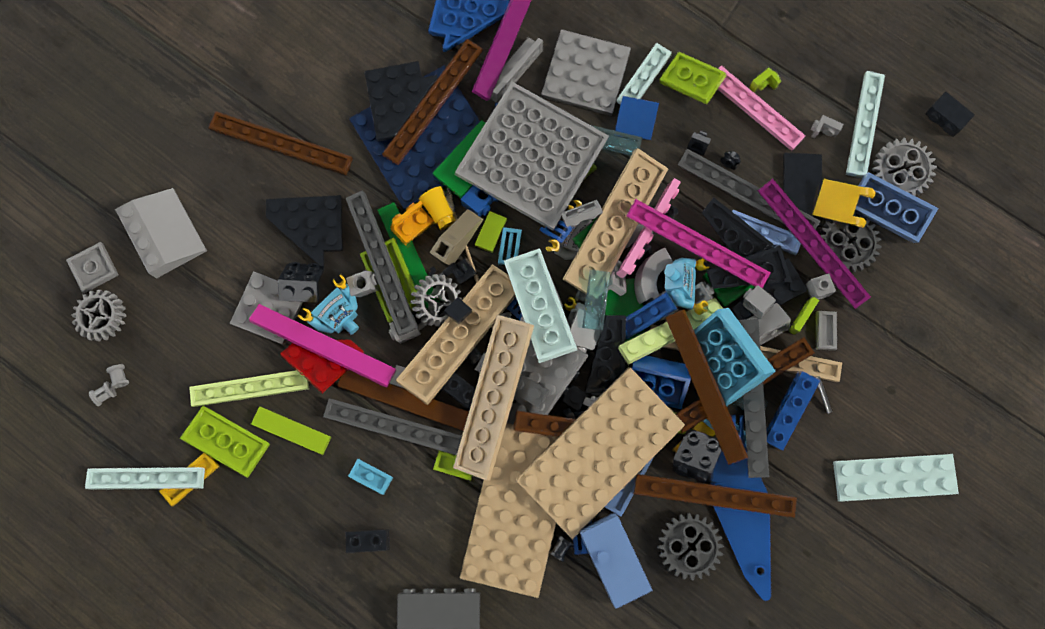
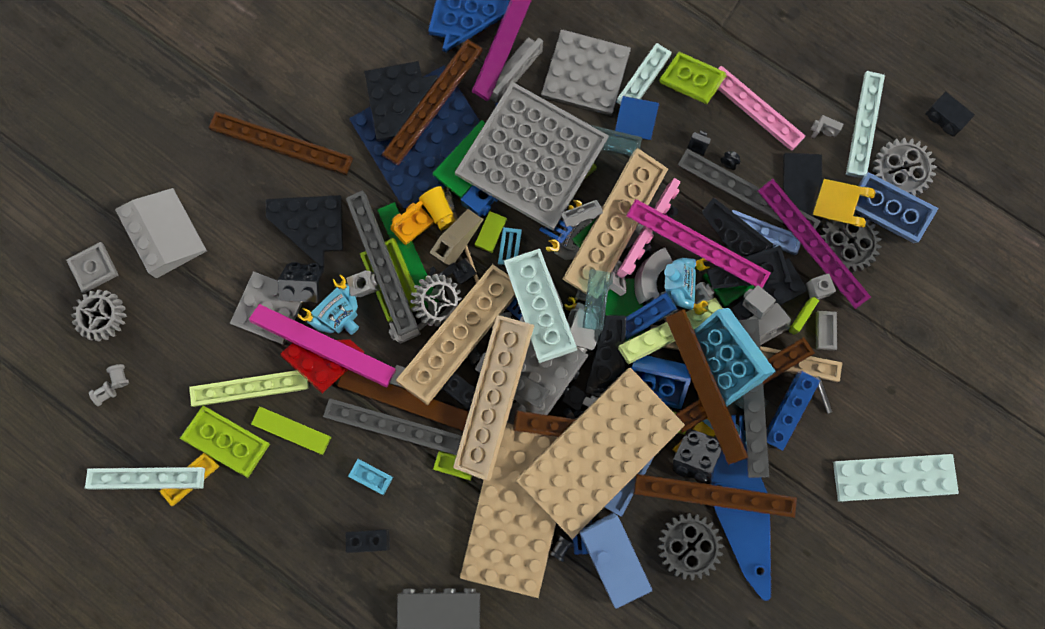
(458, 310): black tile -> none
(767, 77): lime bracket -> none

